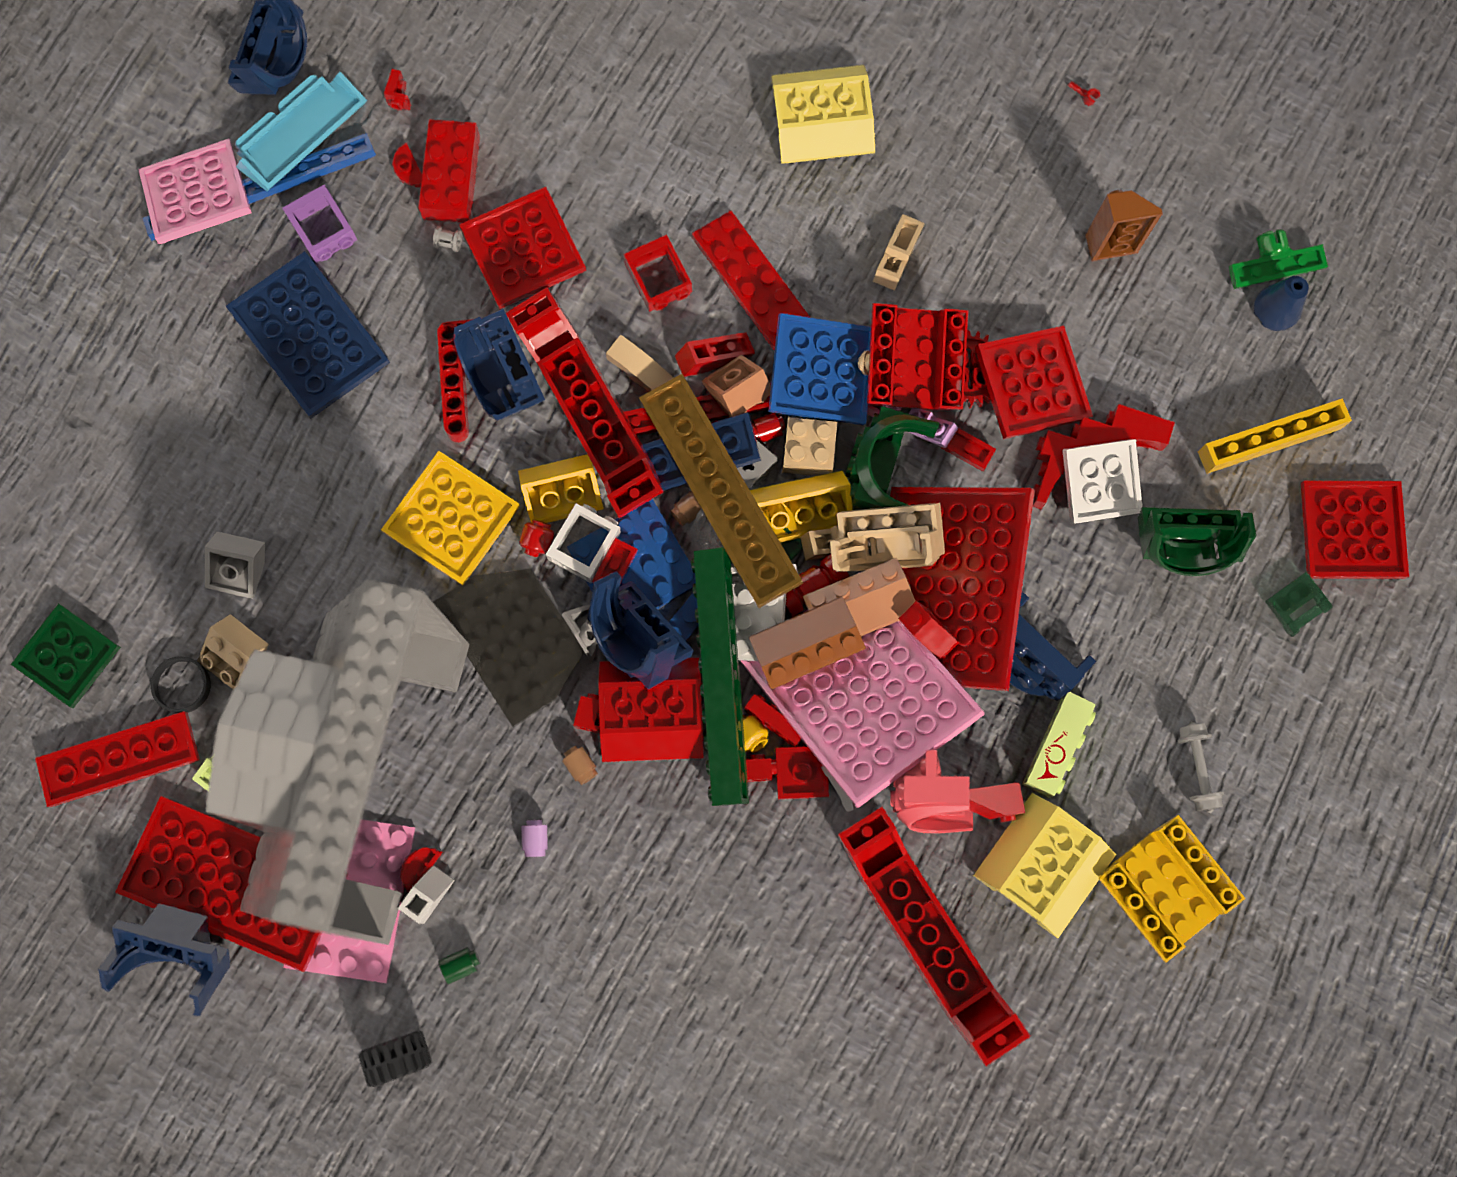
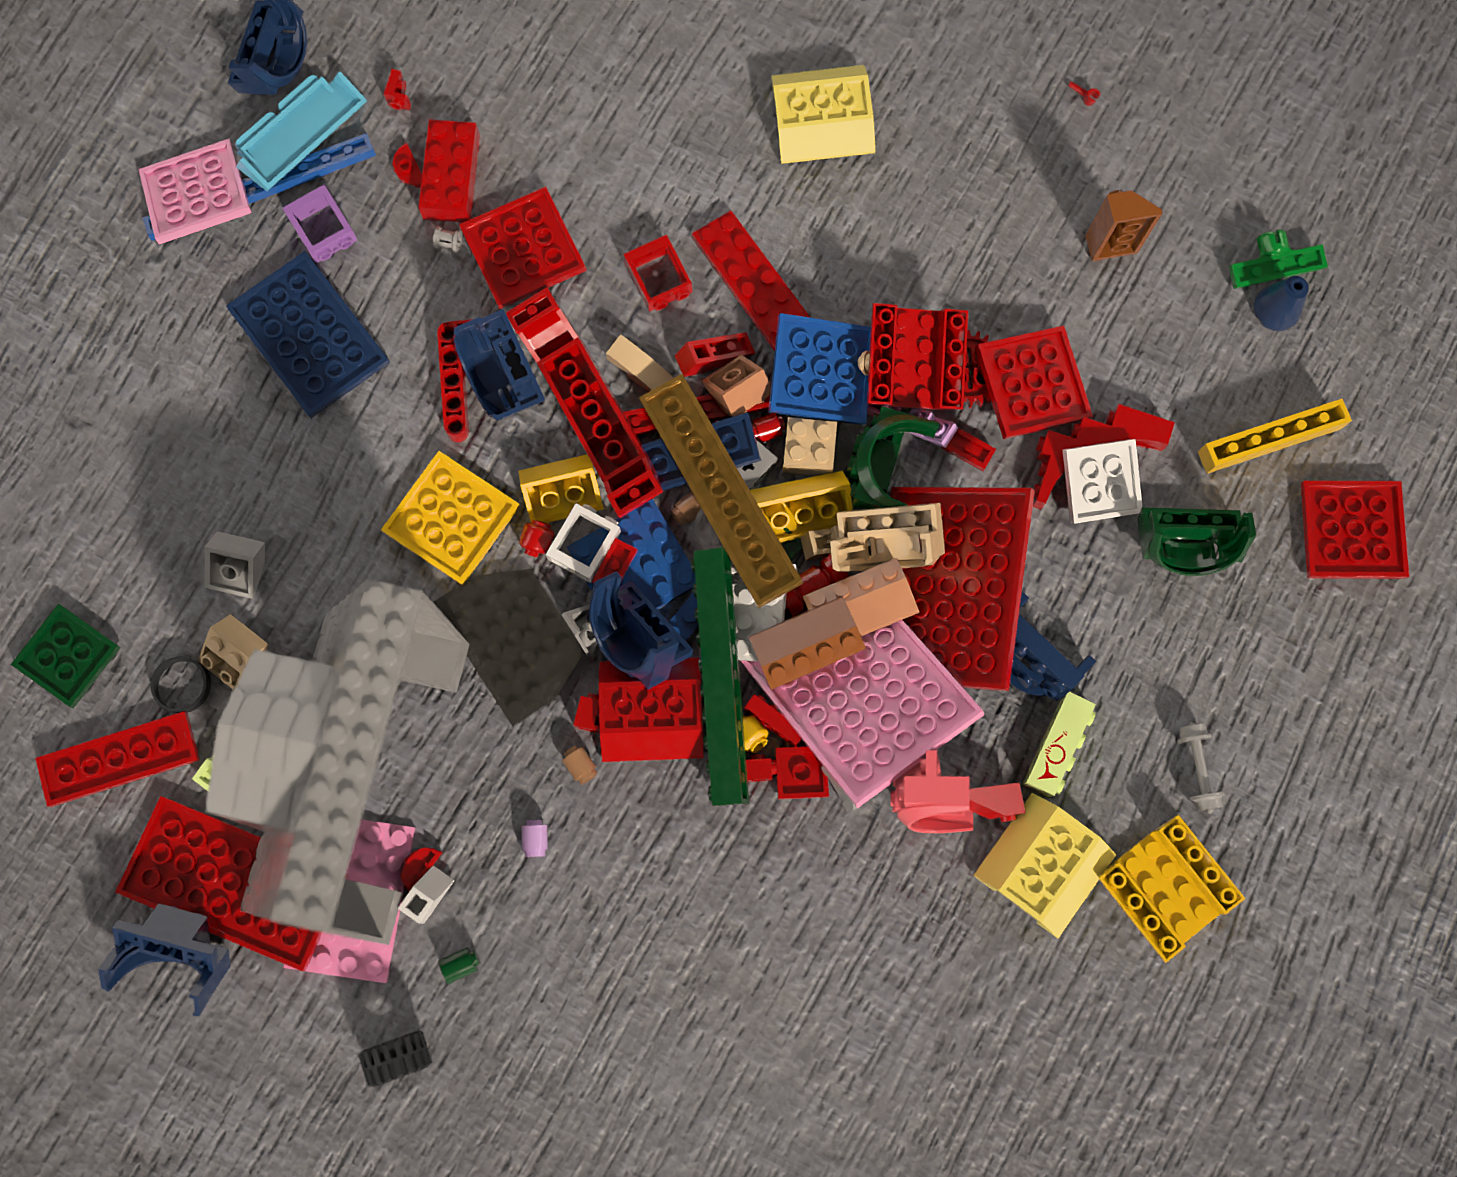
(898, 252): tan slope -> none
(928, 630): red slope -> none
(931, 938): red slope -> none
(1293, 597): clear green plate -> none

